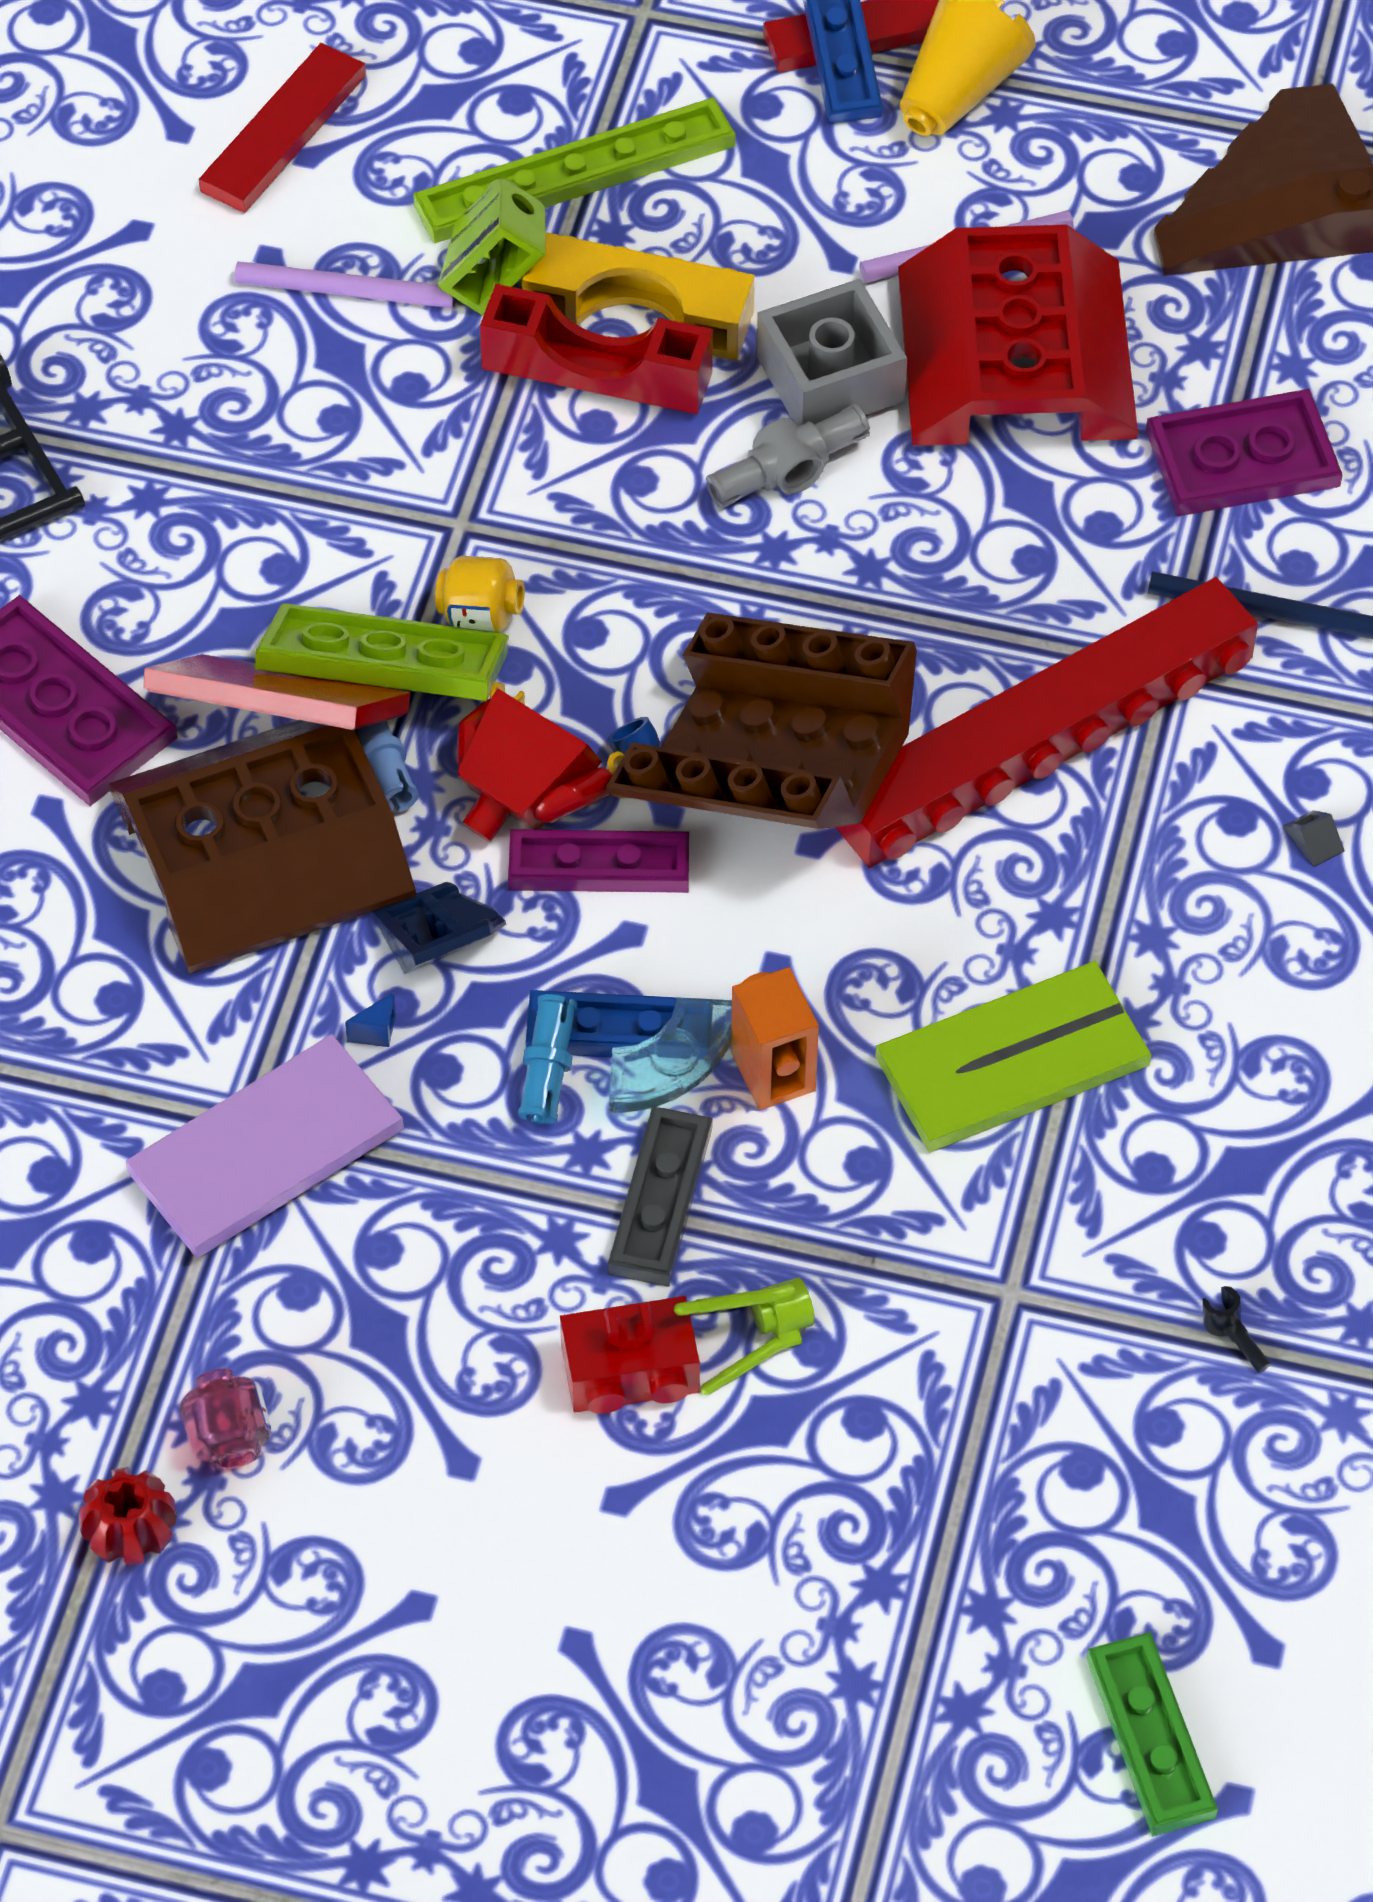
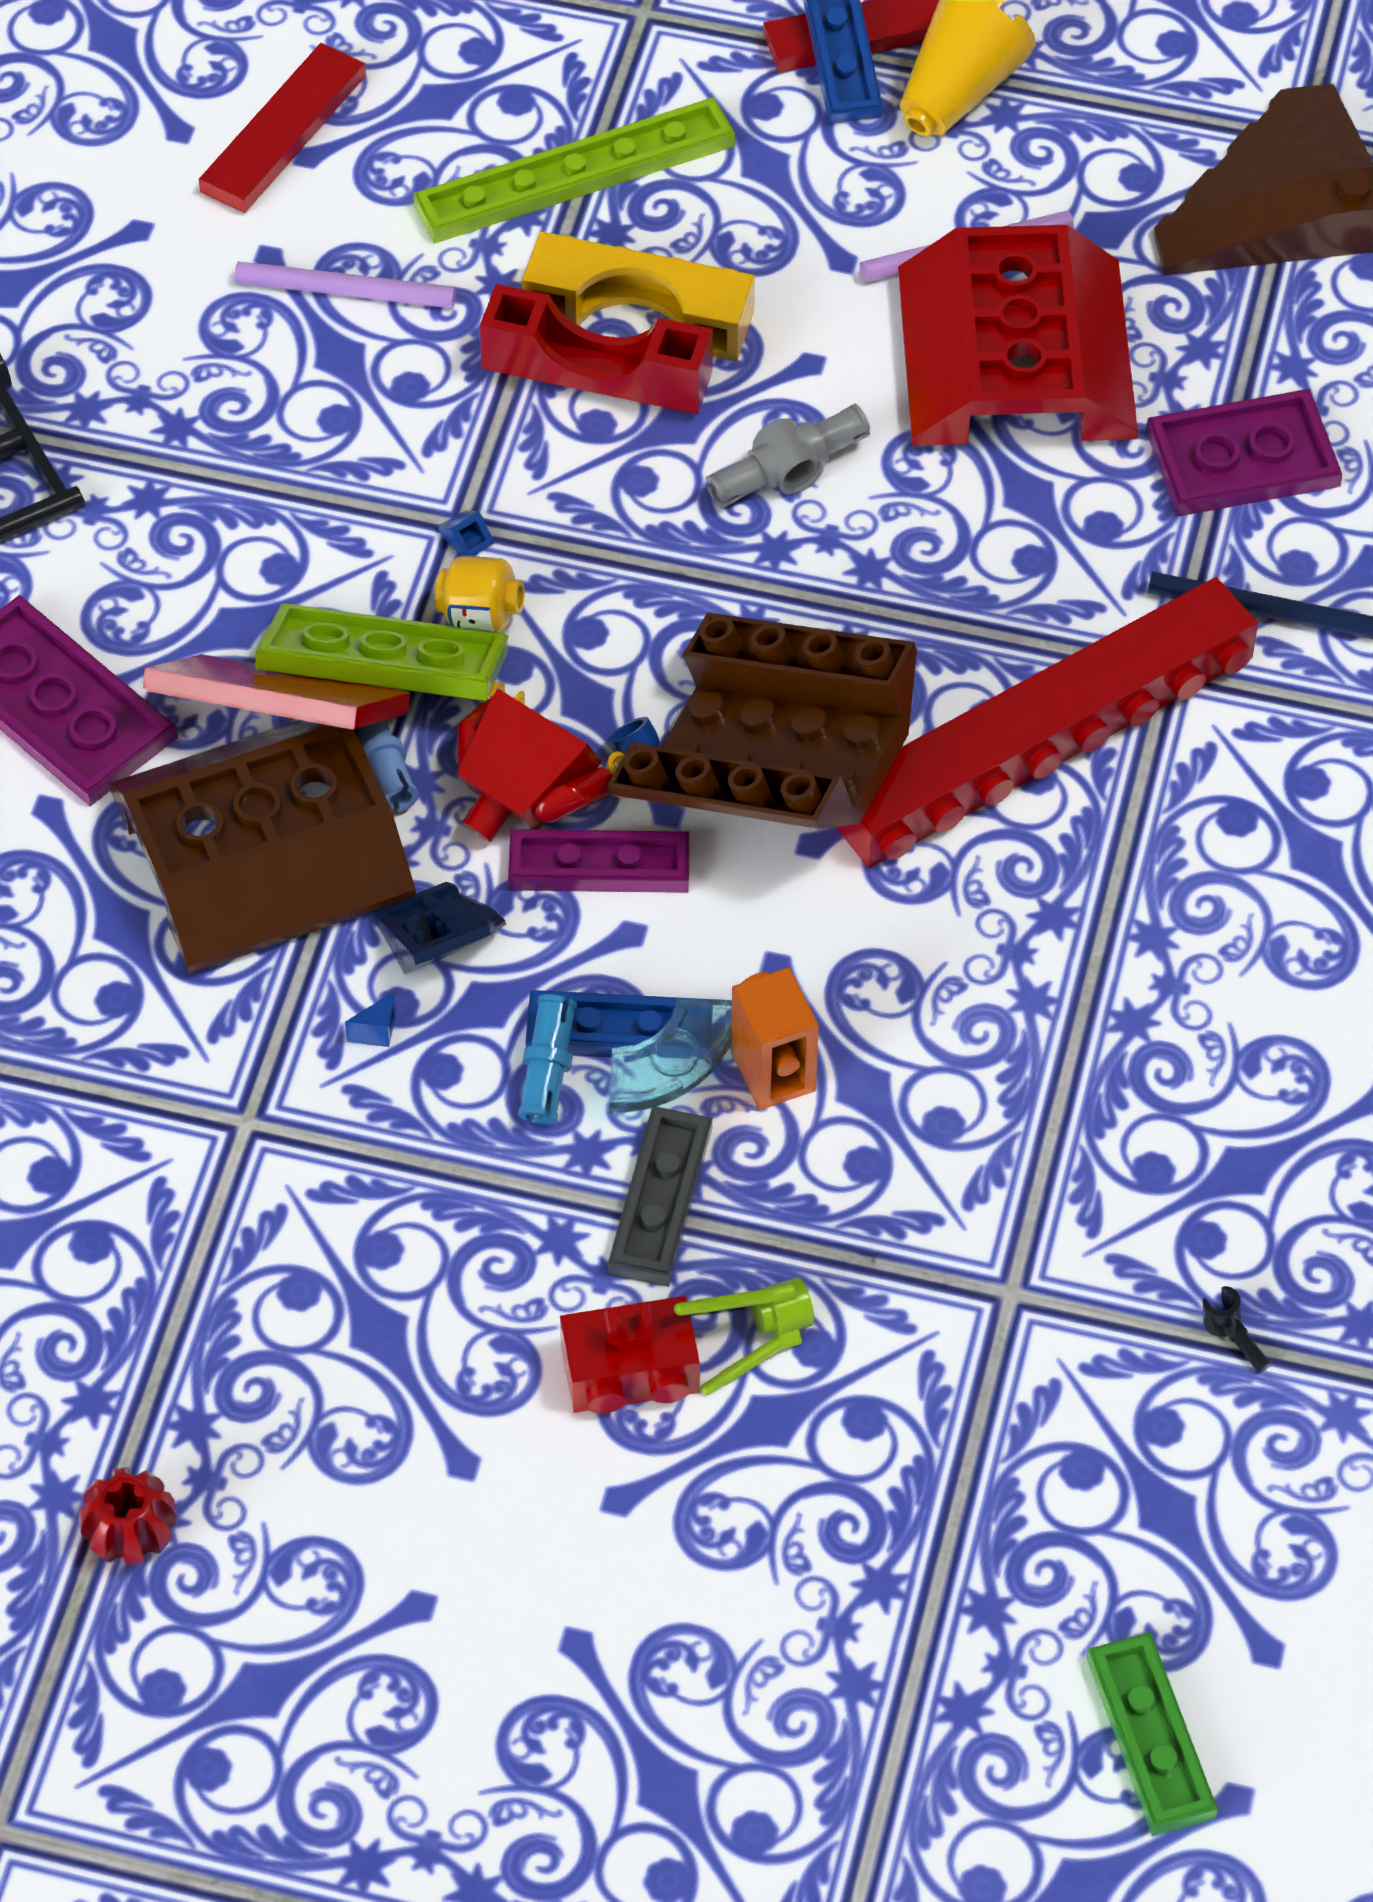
(225, 1419): clear pink head -> none
(264, 1145): lavender tile -> none
(466, 533): none -> blue piece
(505, 230): lime torso -> none
(831, 354): light grey brick -> none
(1012, 1056): lime tile -> none
(1315, 836): dark grey piece -> none

